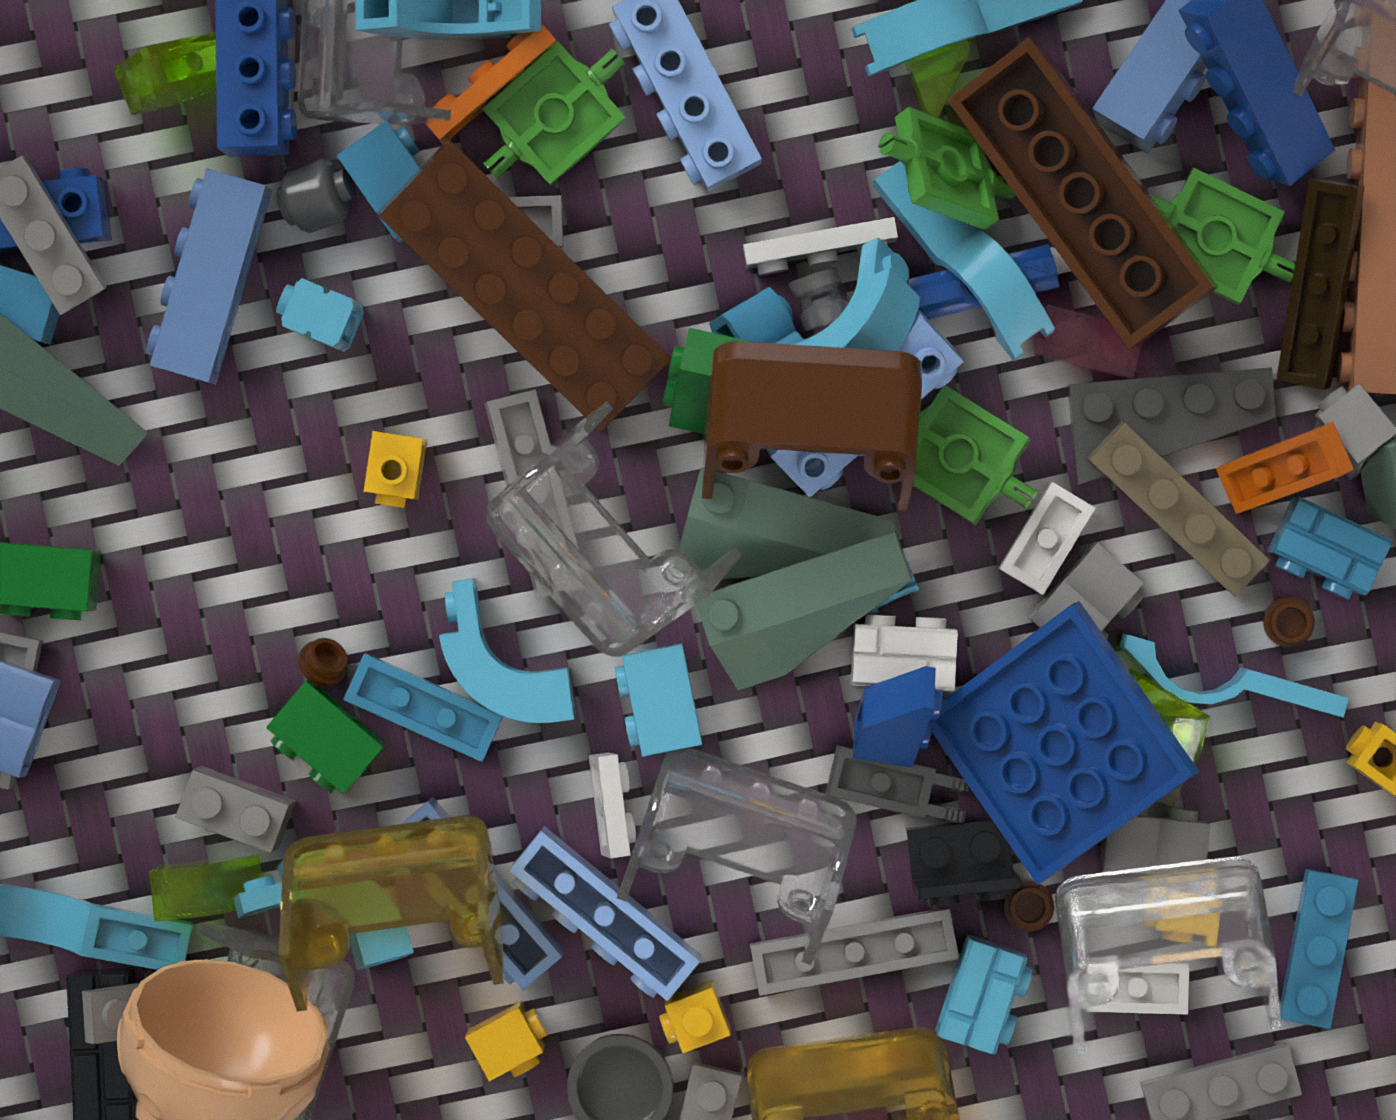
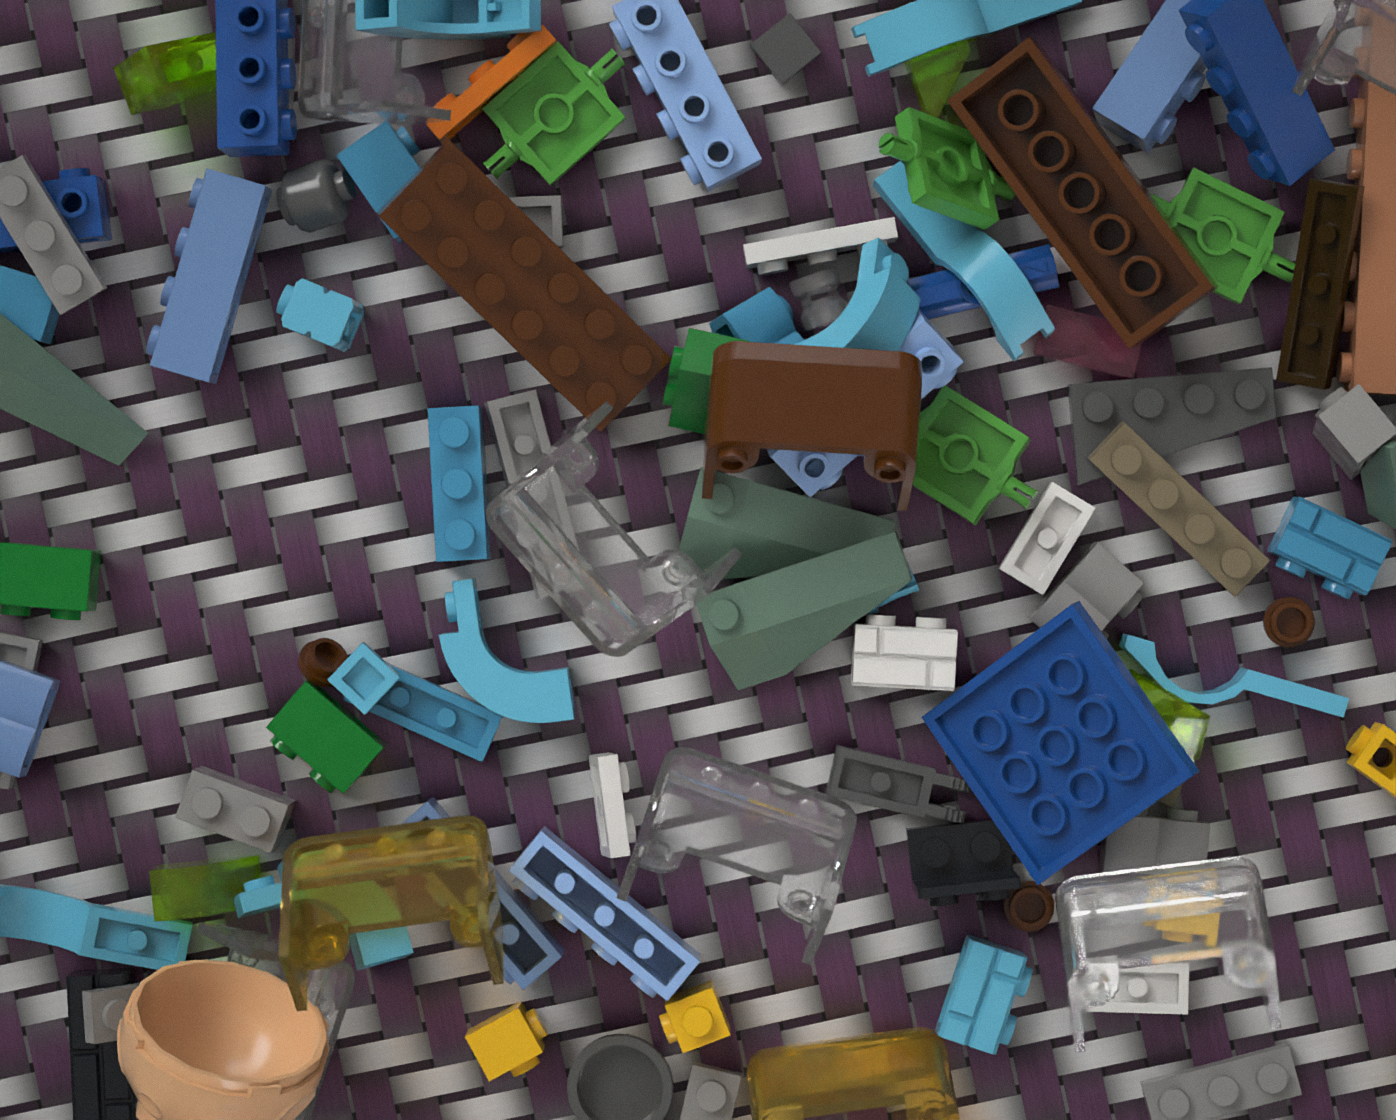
(364, 678): none -> medium azure plate
(395, 468): yellow brick -> none
(459, 483): none -> dark azure brick
(660, 700): medium azure brick -> none
(785, 49): none -> dark grey tile
(856, 951): light grey plate -> none
(897, 718): blue slope -> none
(1285, 468): orange plate -> none
(1318, 948): dark azure plate -> none

